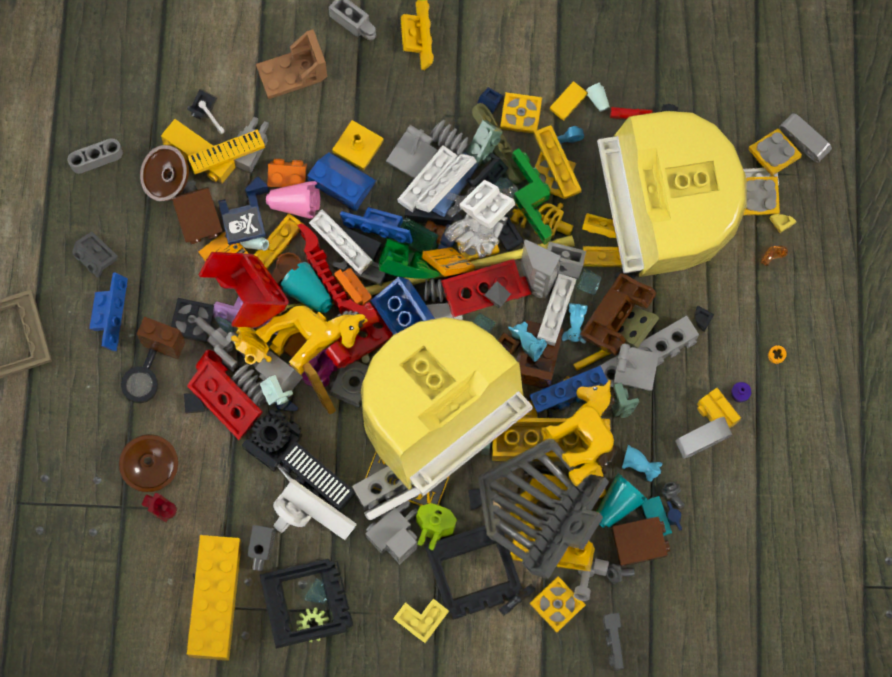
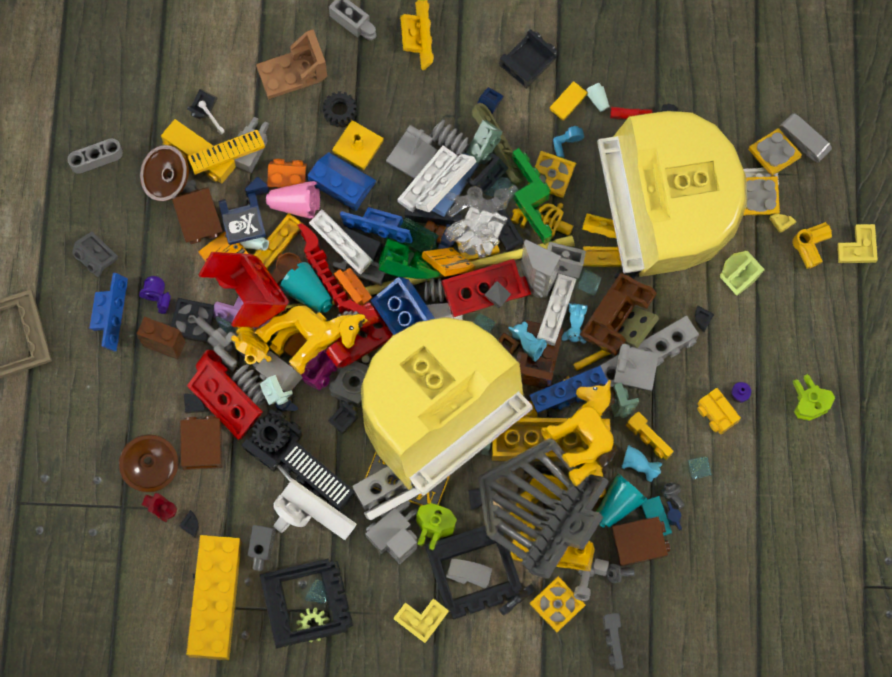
(140, 383): piece -> none
(154, 291): none -> dark purple piece
(190, 524): none -> black tile
(201, 443): none -> reddish brown brick
(319, 388): pearl gold tile -> none
(339, 99): none -> black tyre
(344, 417): none -> black bracket
(469, 571): none -> light grey slope
(487, 204): white slope -> none
(521, 113): yellow piece -> none
(528, 58): none -> black panel
(557, 162): yellow plate -> none
(638, 424): none -> yellow plate
(699, 467): none -> clear light blue slope
(703, 437): light grey beam -> none
(741, 271): none -> yellowish green slope
(771, 355): light orange bush -> none
(774, 252): clear orange arm -> none
(812, 398): none -> lime hinge
(813, 236): none -> yellow piece
(863, 250): none -> light yellow plate

